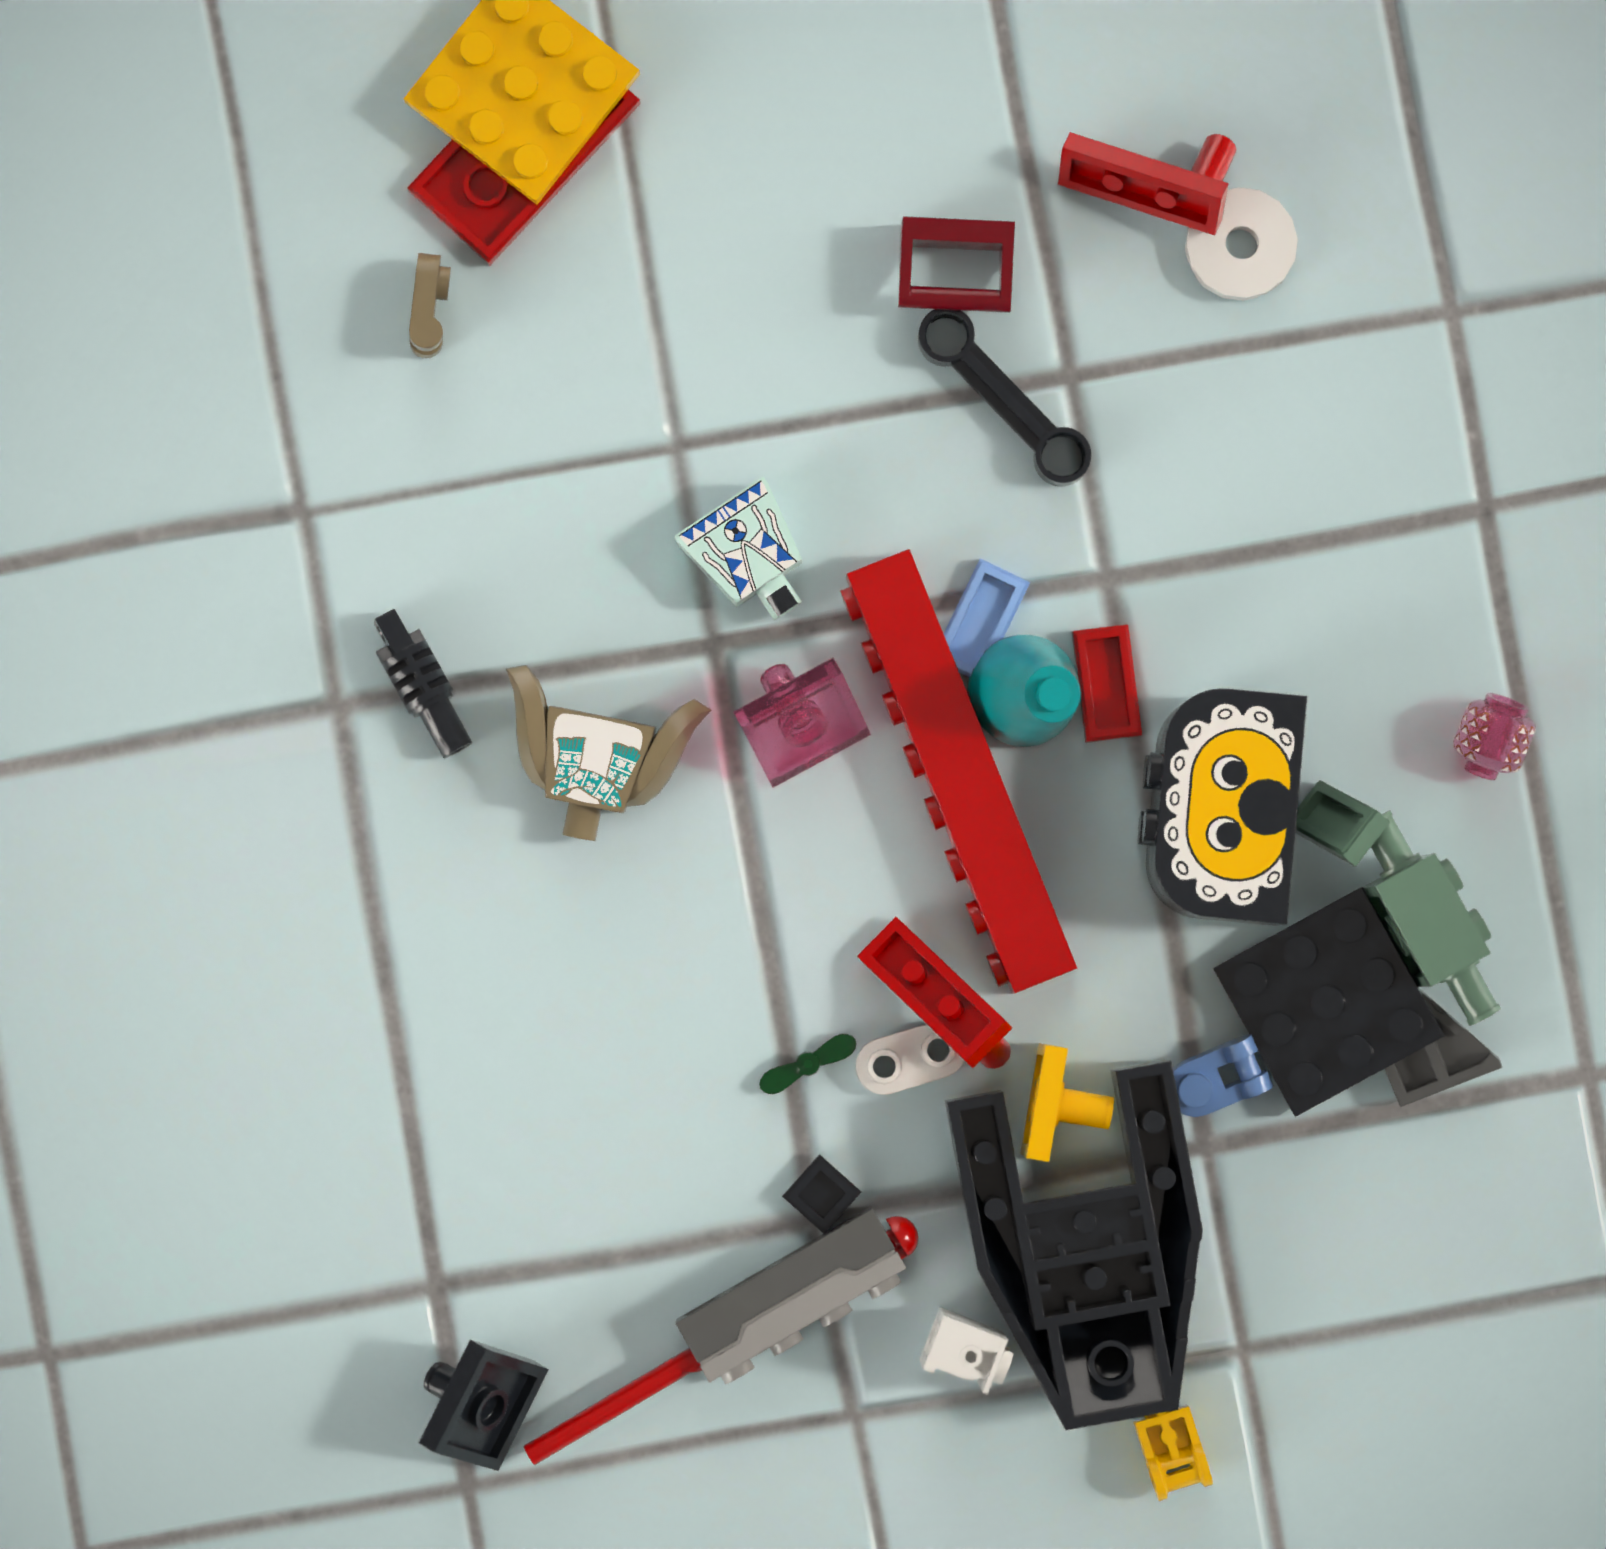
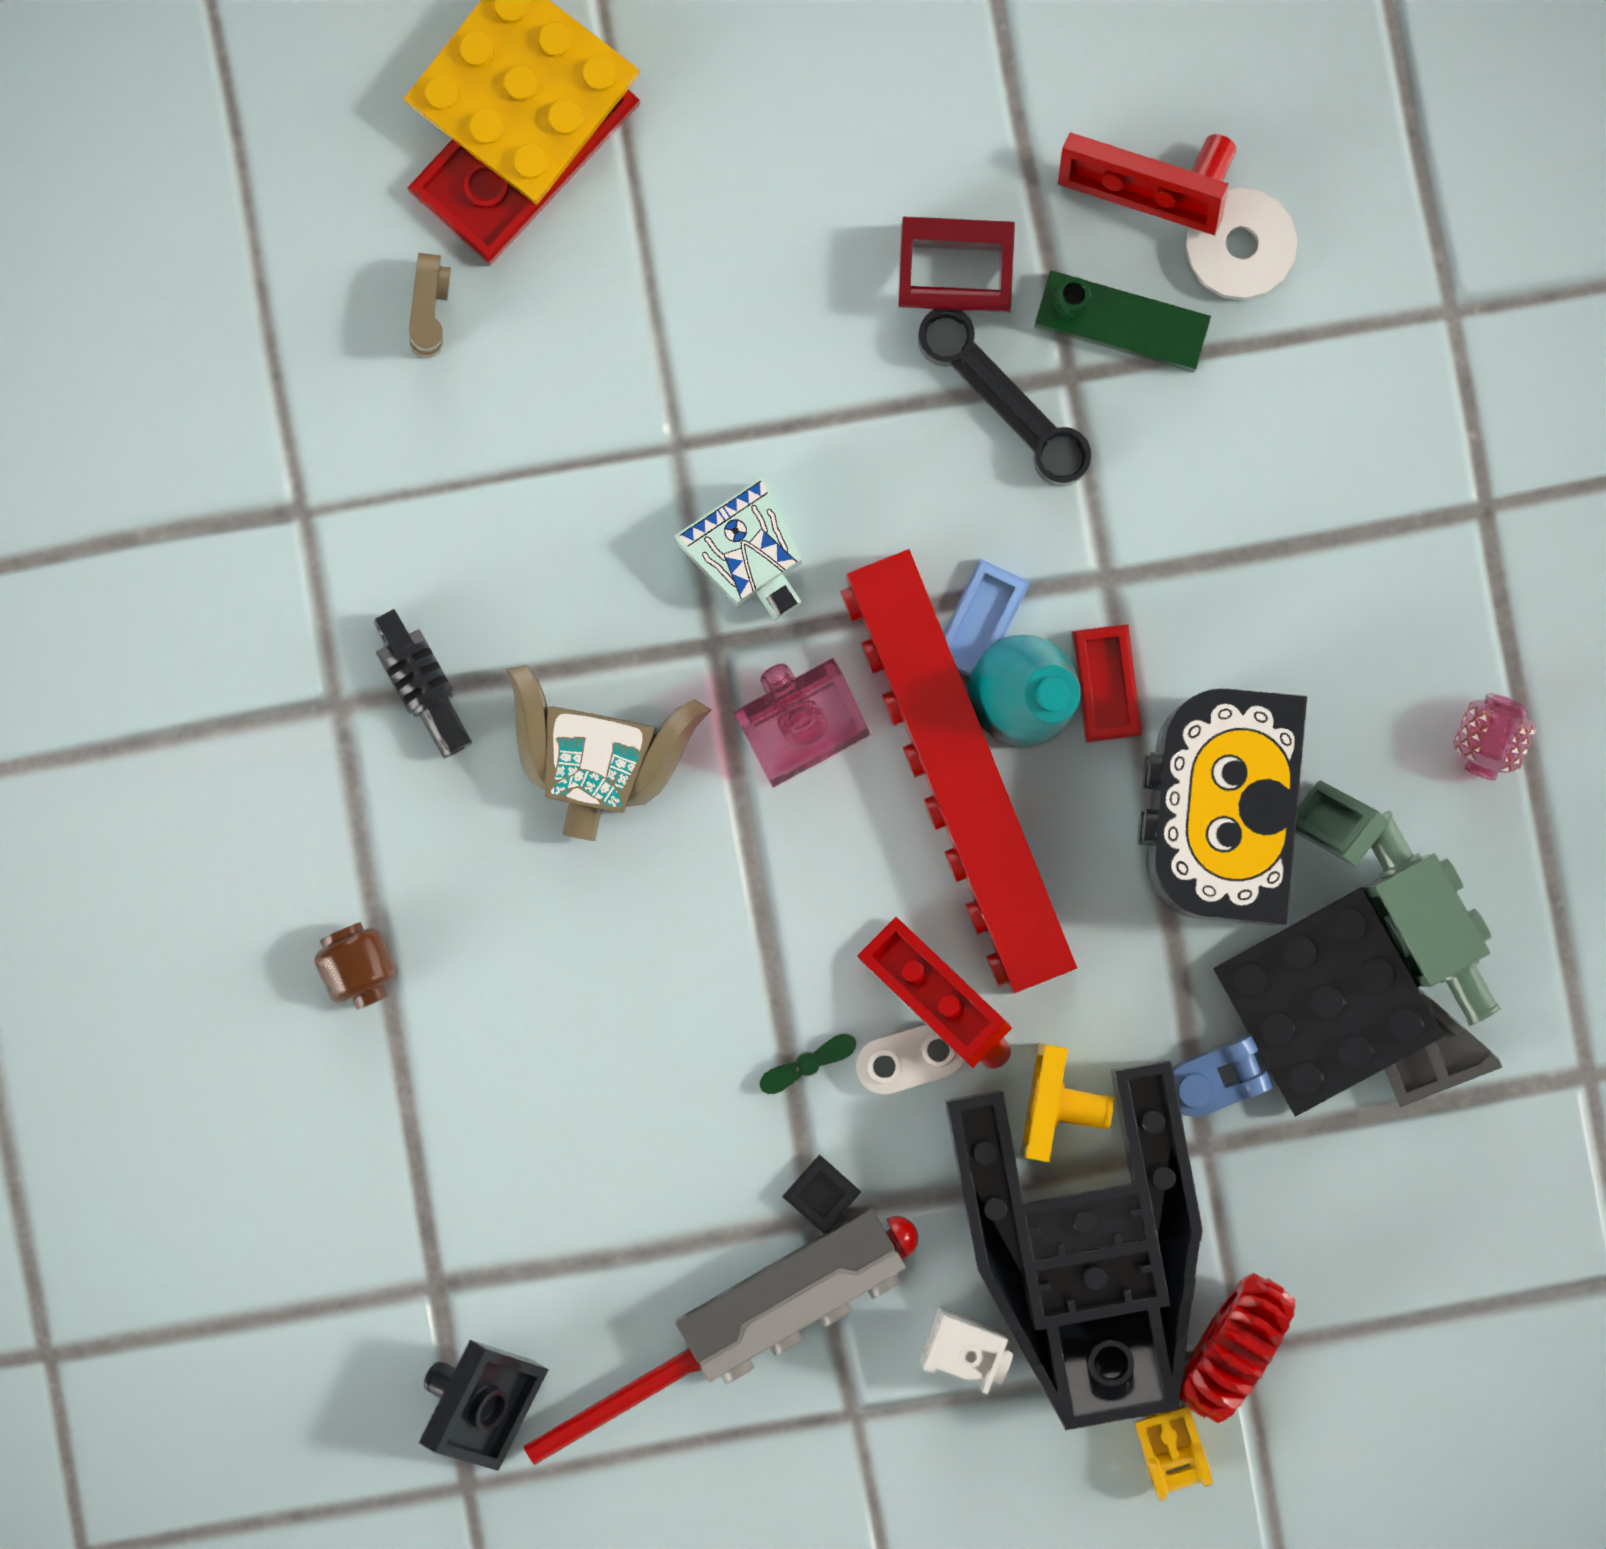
(355, 965): none -> reddish brown head
(1122, 321): none -> dark green piece
(1236, 1347): none -> red gear

